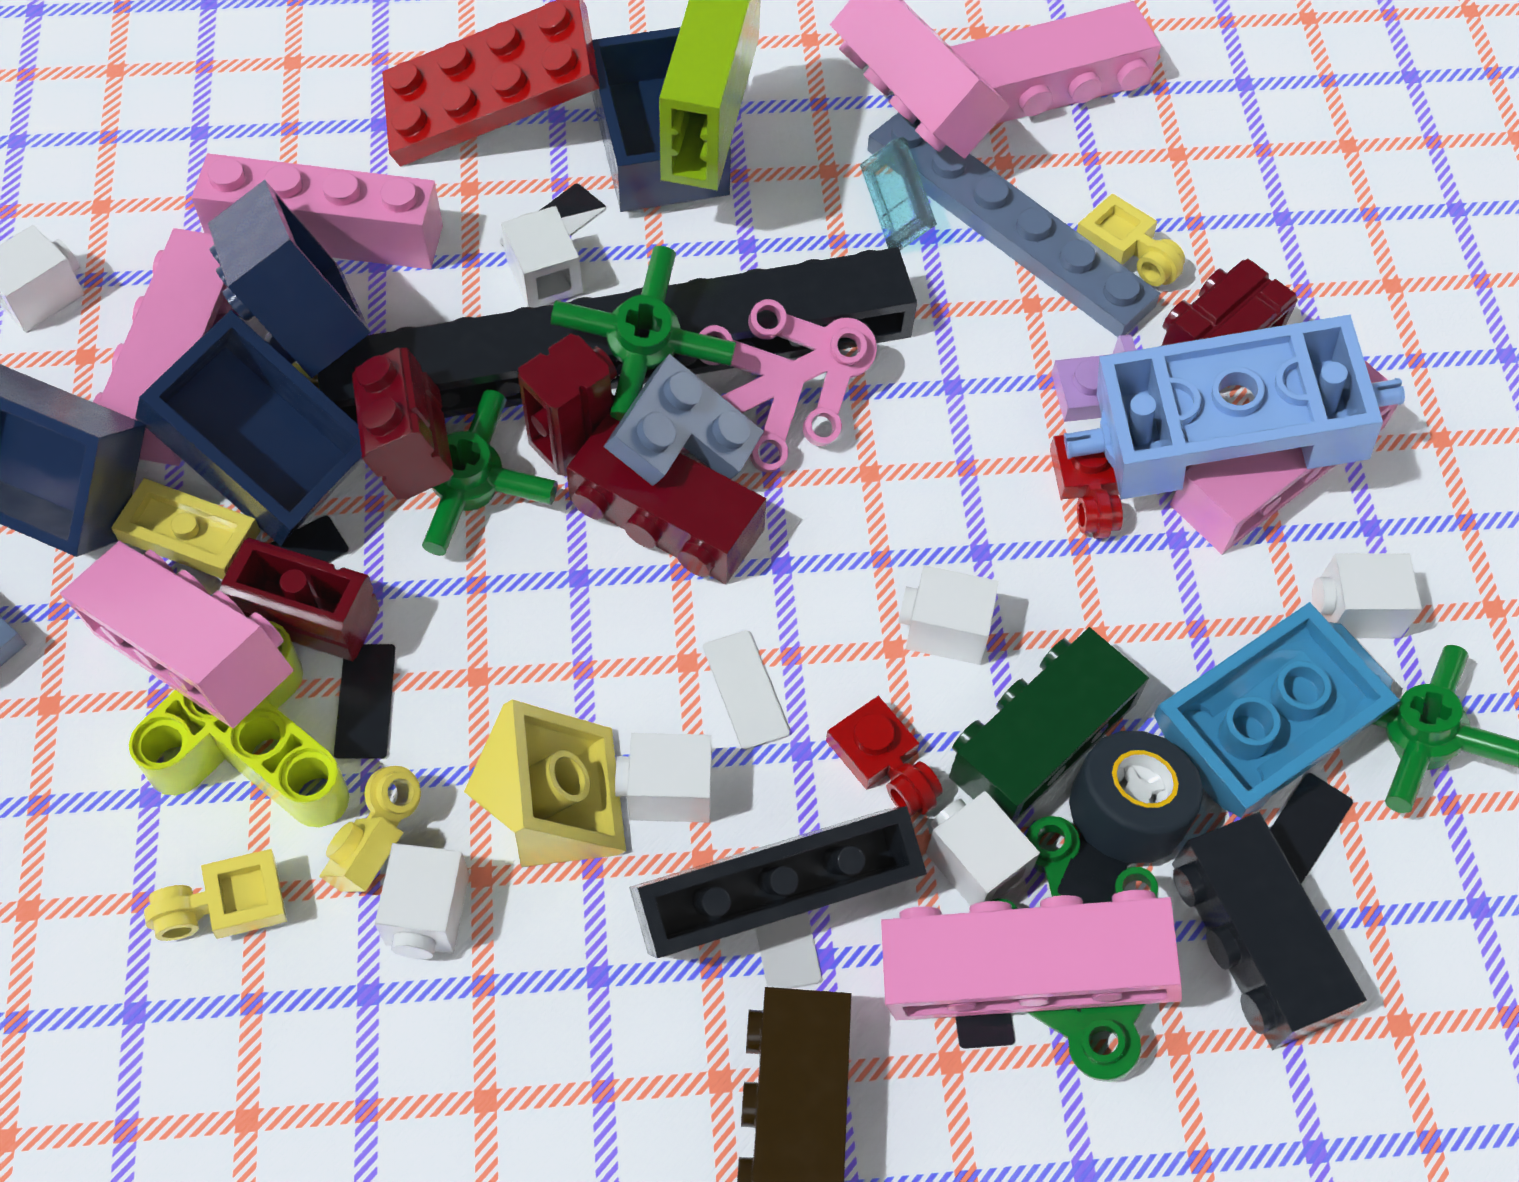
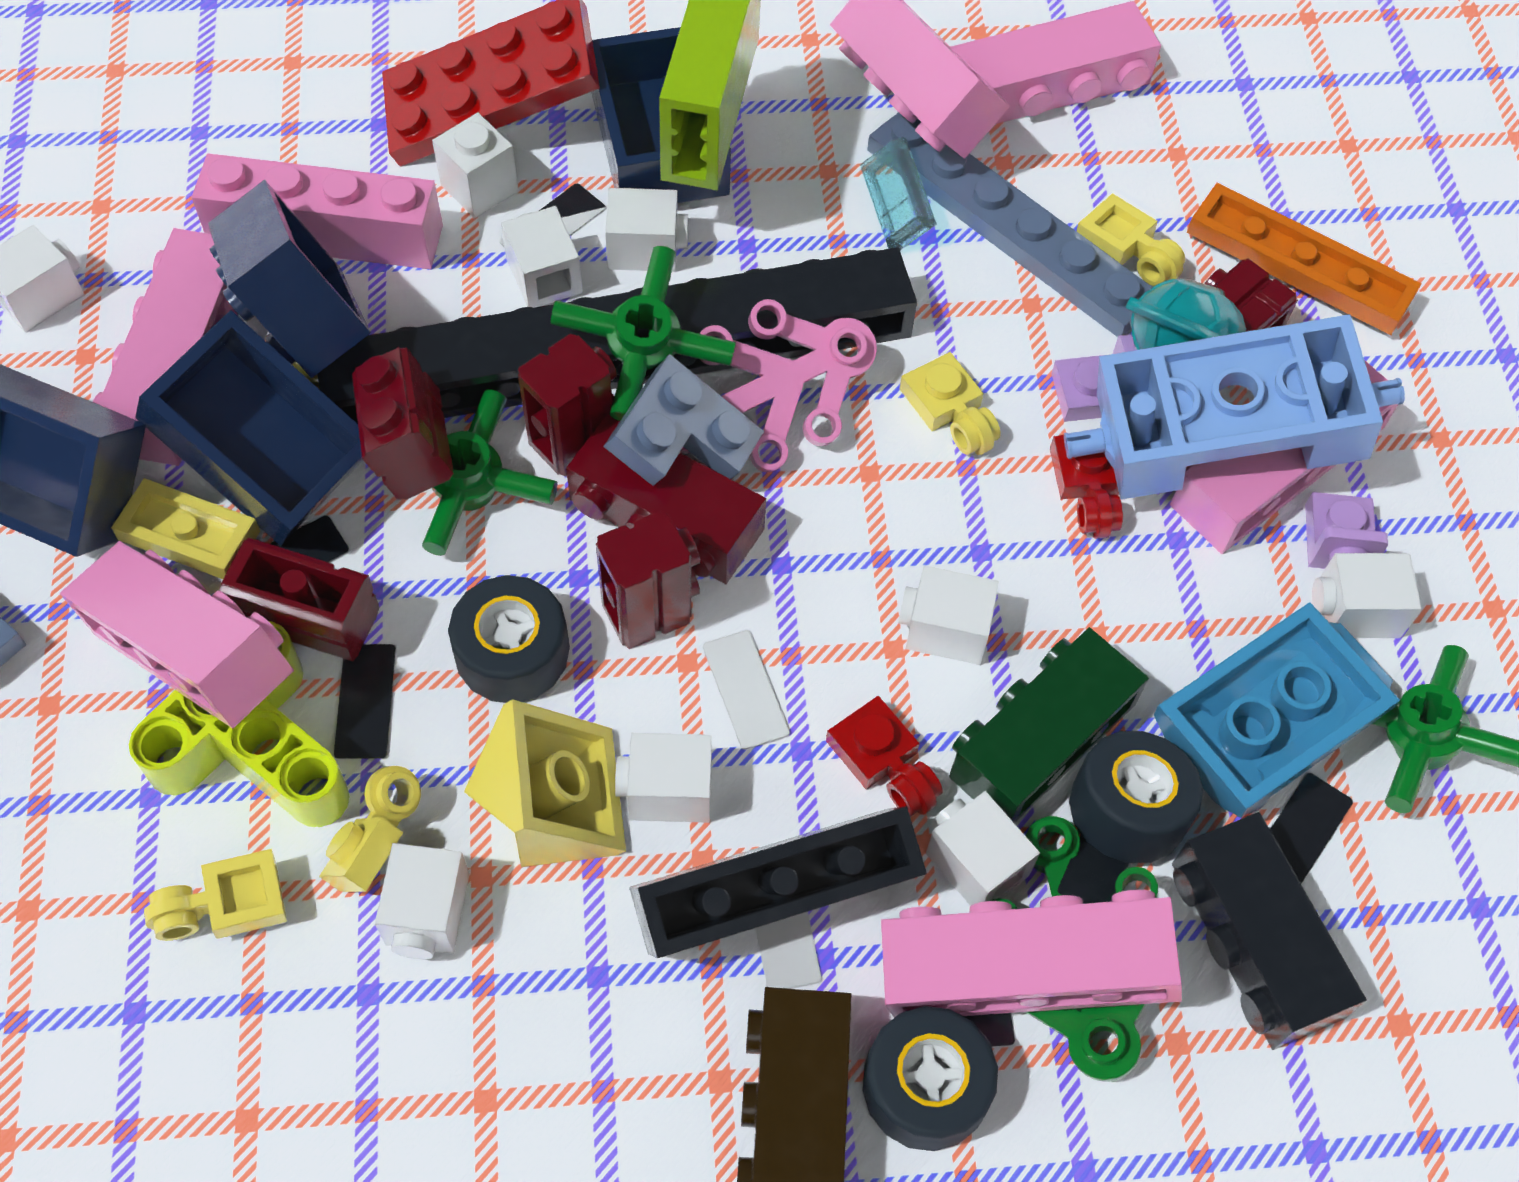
(476, 165): none -> white brick
(507, 614): none -> black wheel
(638, 223): none -> white brick
(647, 578): none -> dark red brick
(936, 1052): none -> black wheel
(947, 394): none -> light yellow plate
(1182, 313): none -> teal helmet
(1304, 258): none -> orange plate
(1340, 526): none -> lavender bracket

